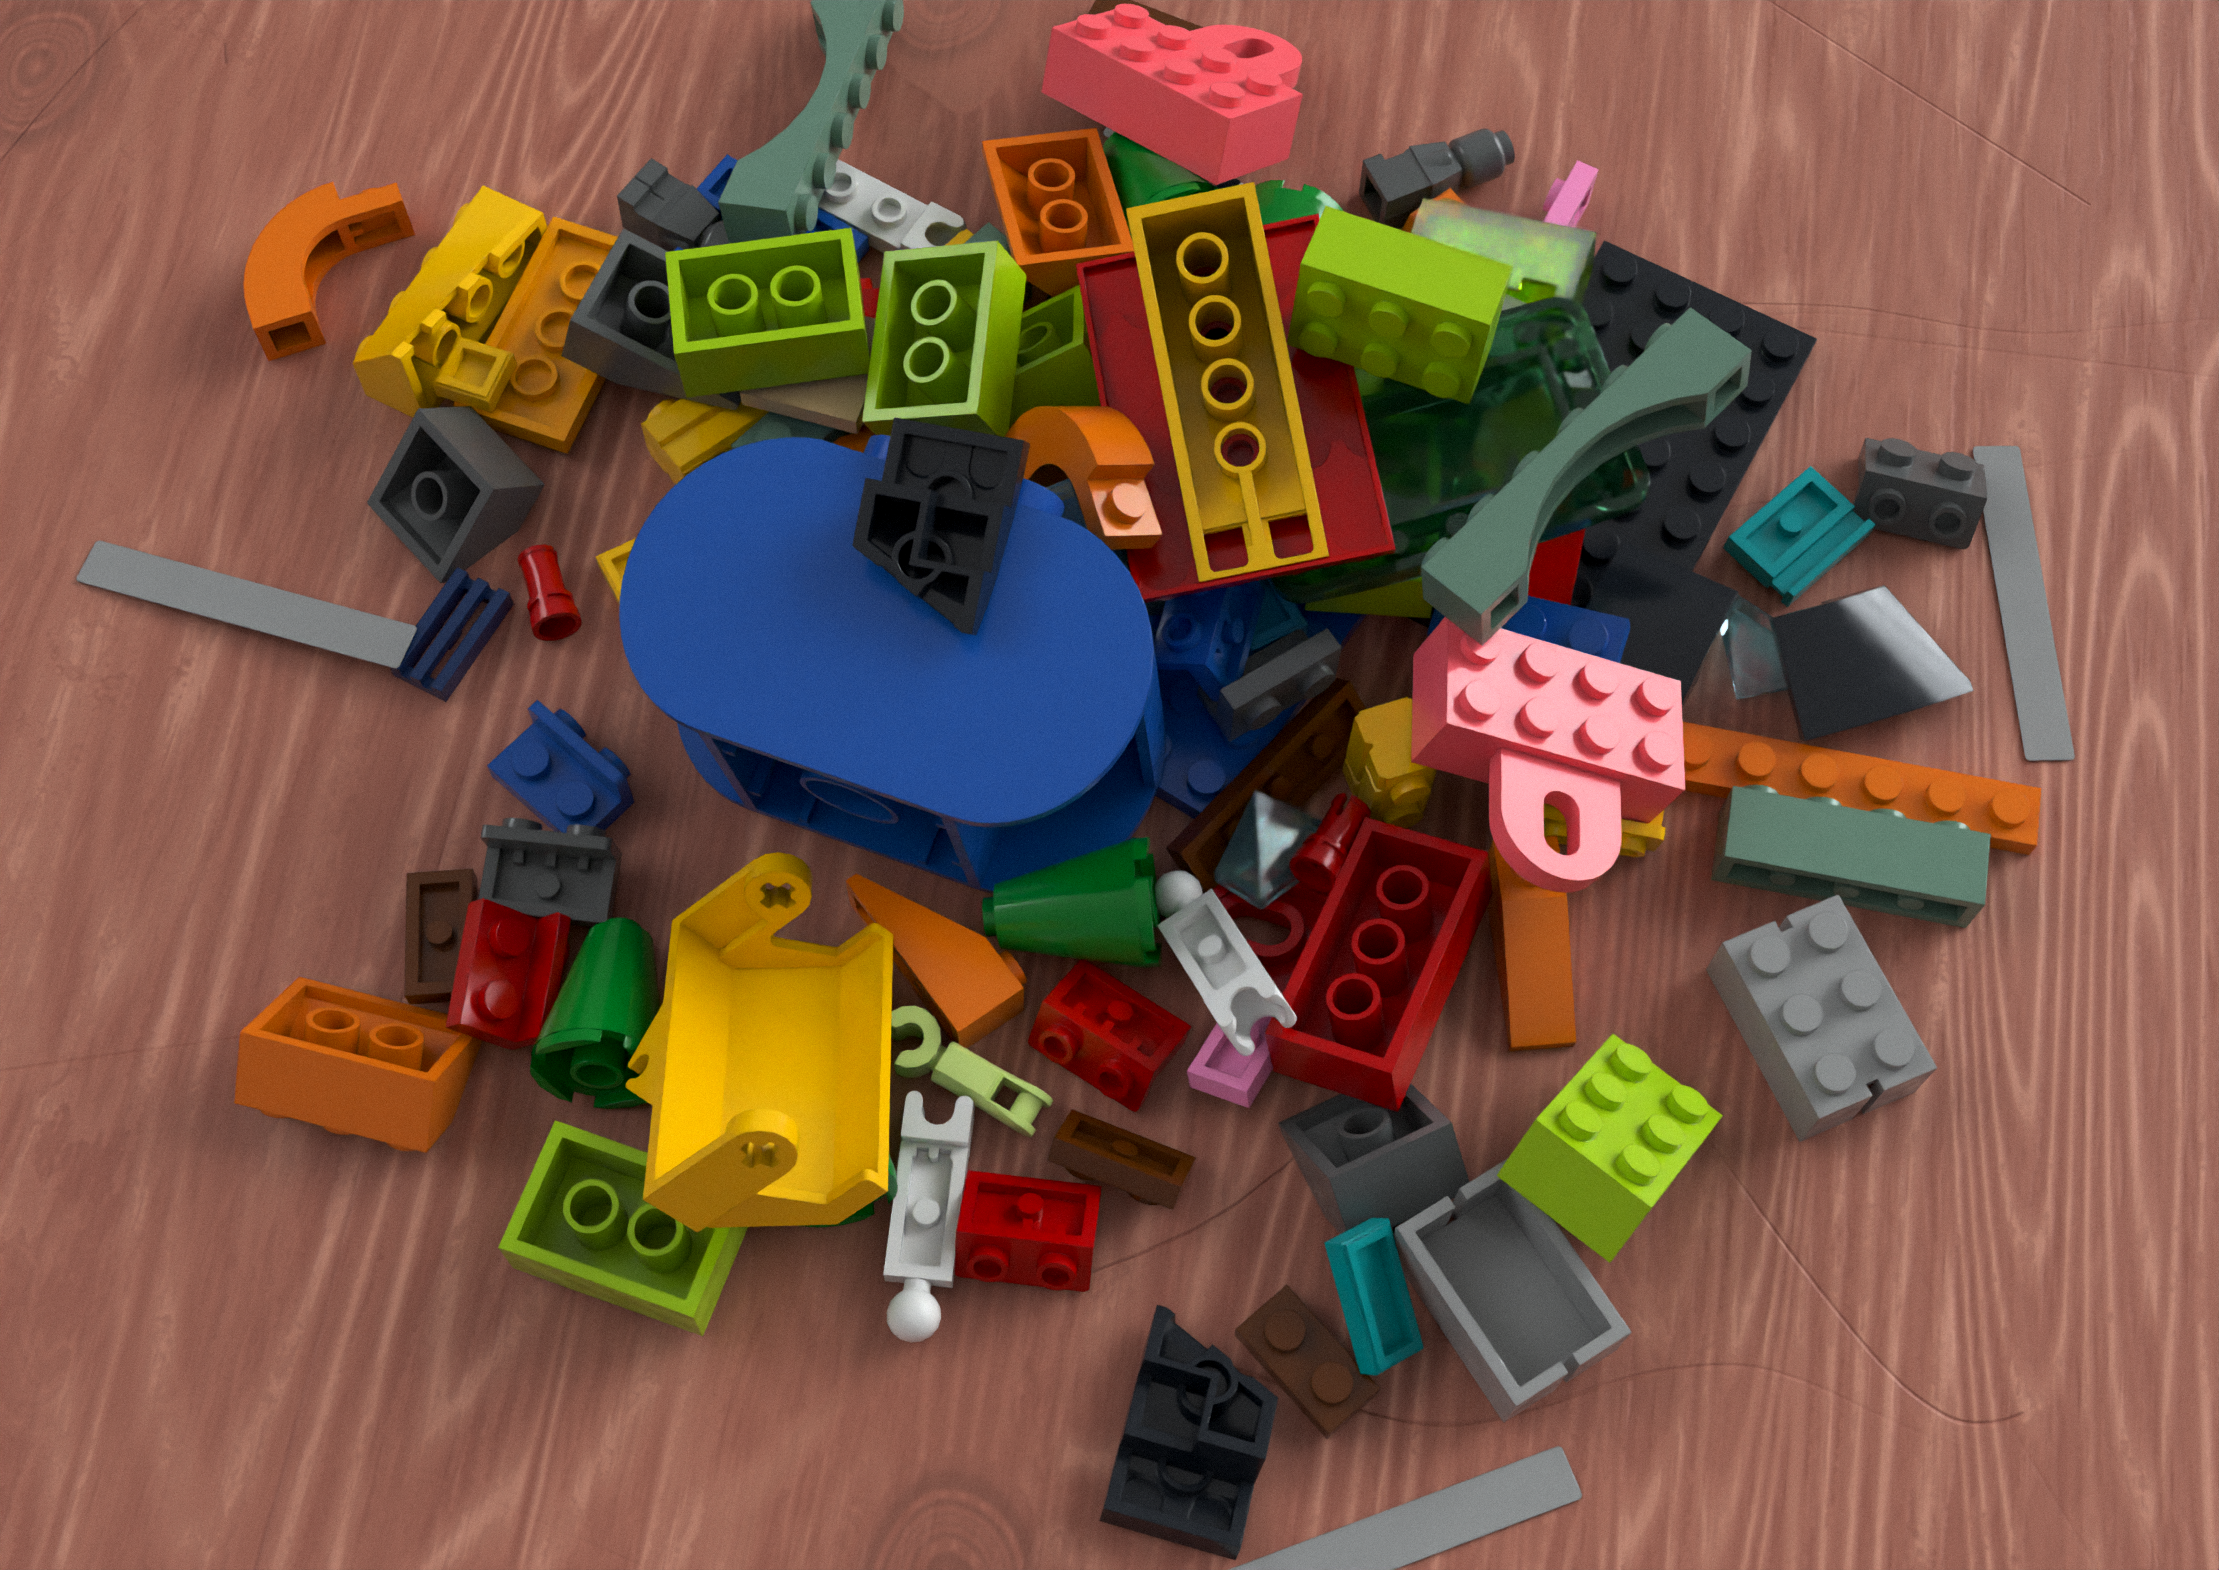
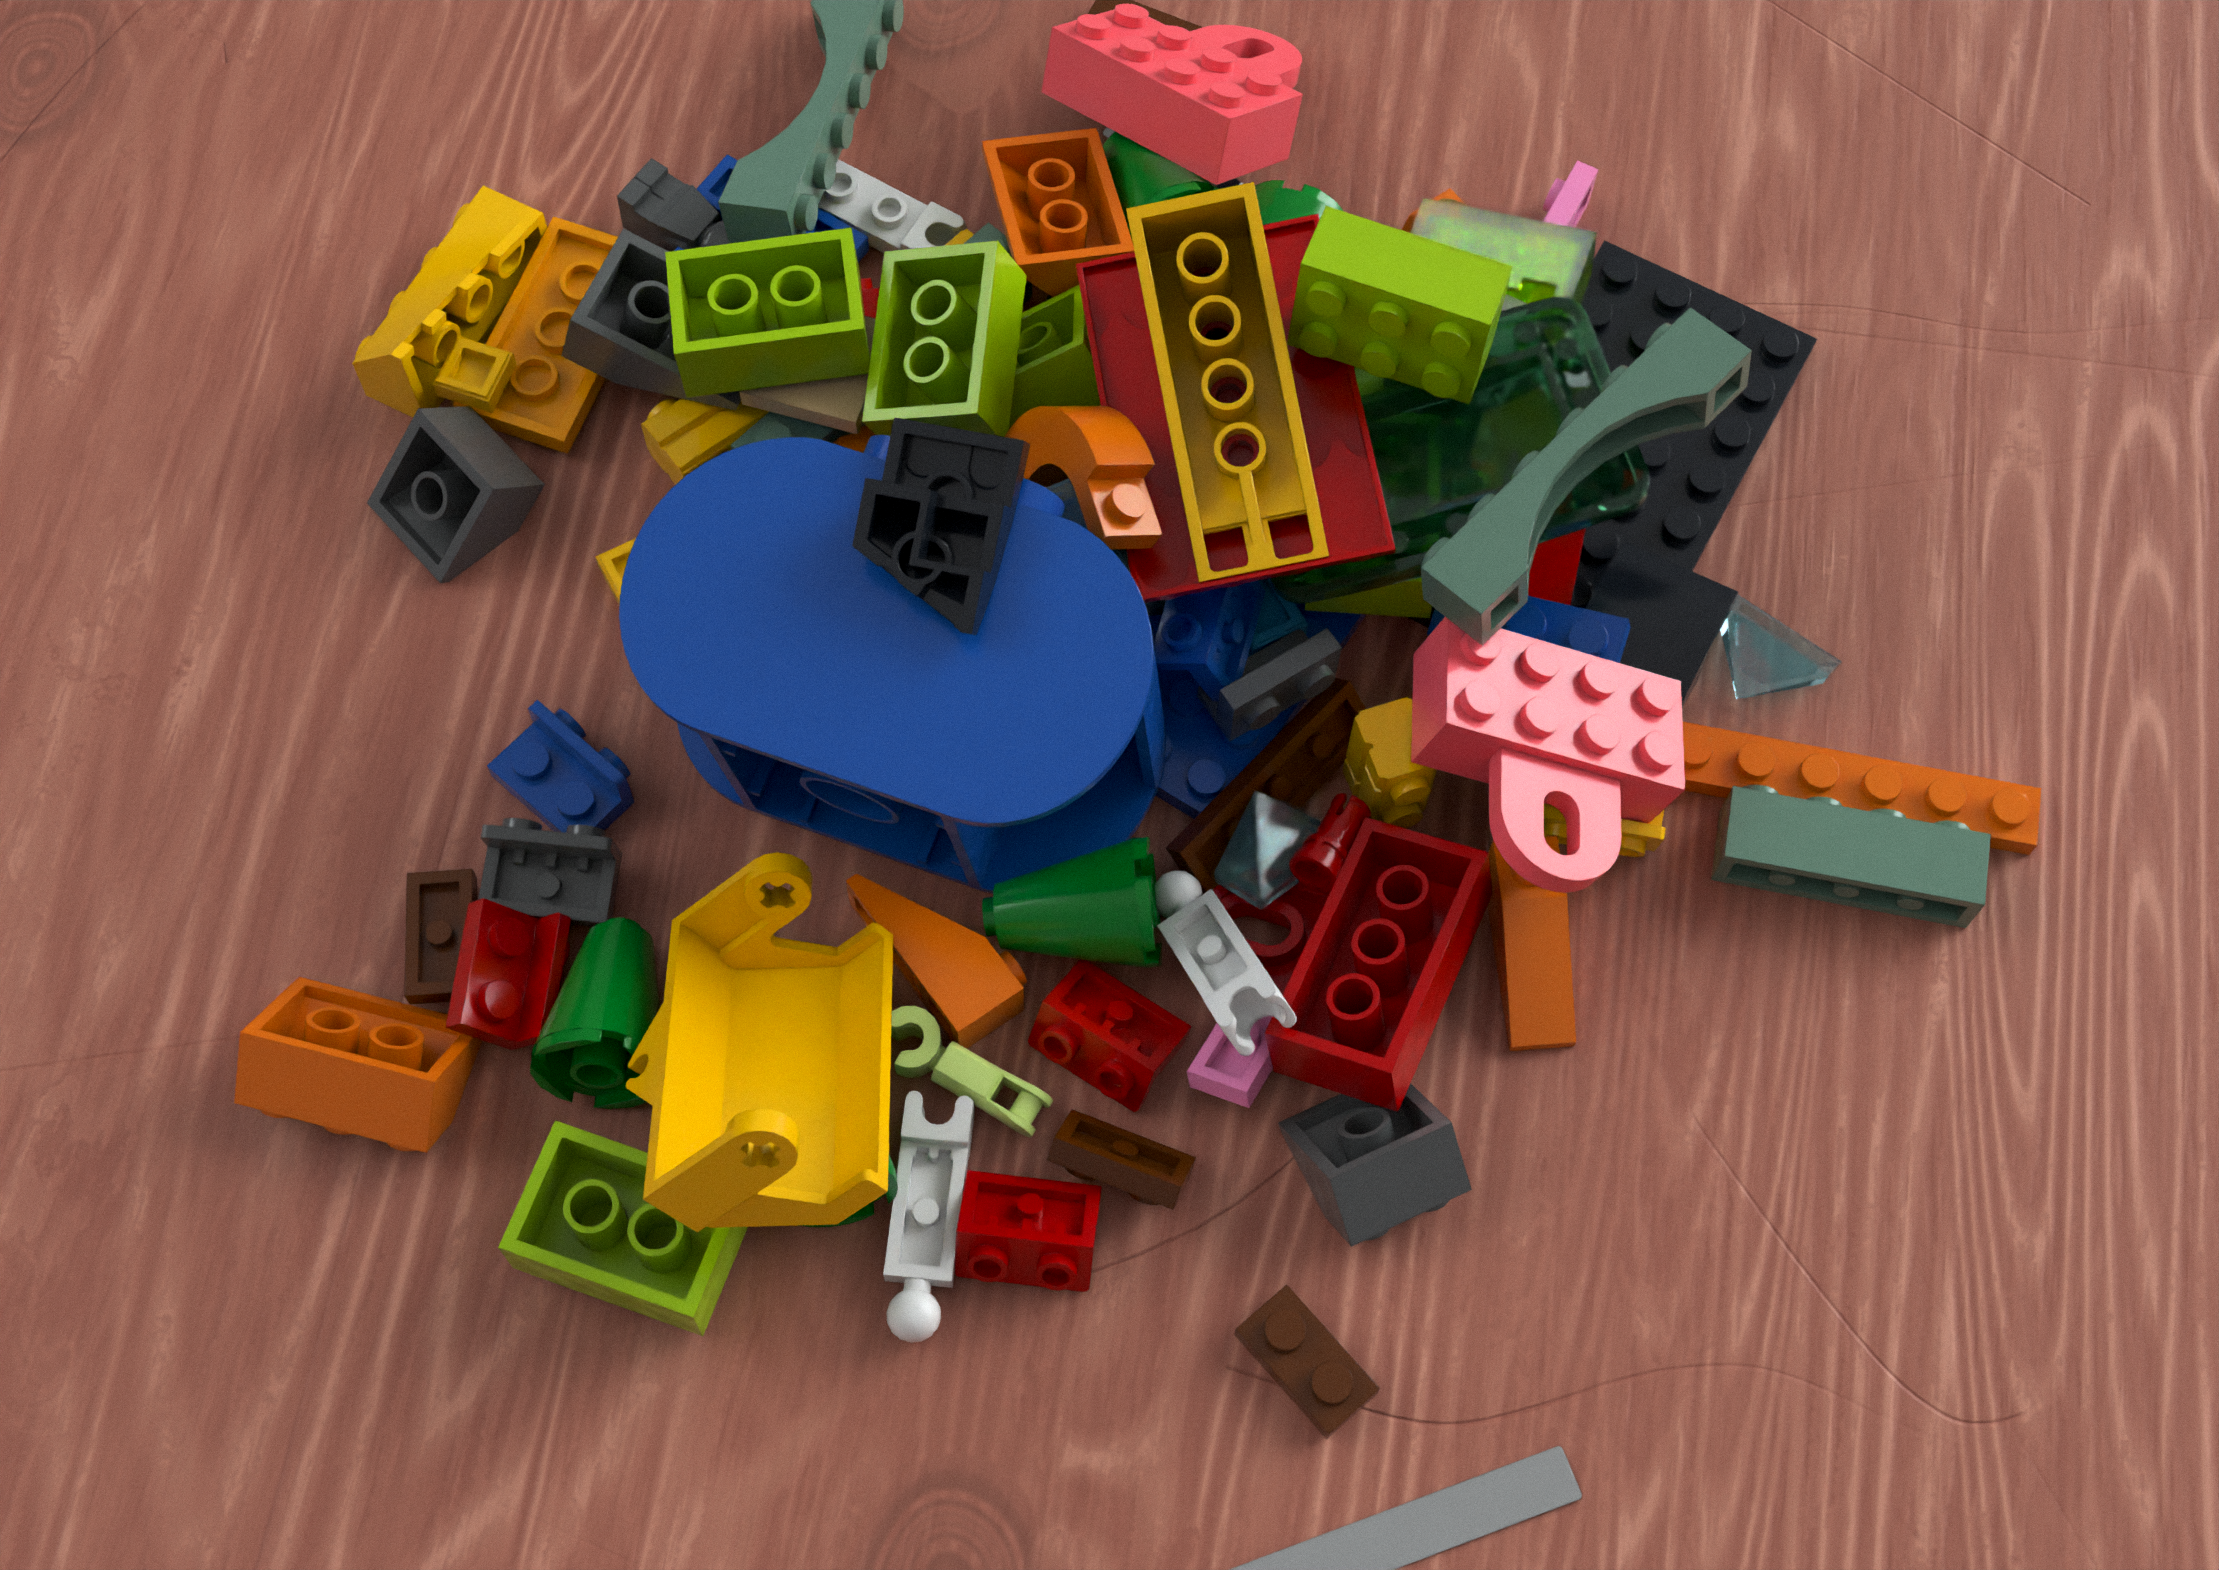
(247, 604): light grey sticker -> none
(299, 251): orange arch -> none
(477, 591): dark blue tile -> none
(550, 603): red pin -> none
(1189, 1444): black slope -> none
(1374, 1296): teal tile -> none
(1399, 184): dark grey piece -> none
(1508, 1292): light grey piece -> none
(1609, 1146): lime brick -> none
(1798, 536): teal plate -> none
(1820, 1017): light grey piece -> none
(1860, 663): black slope -> none
(1920, 492): dark grey bracket -> none
(2024, 607): light grey sticker -> none

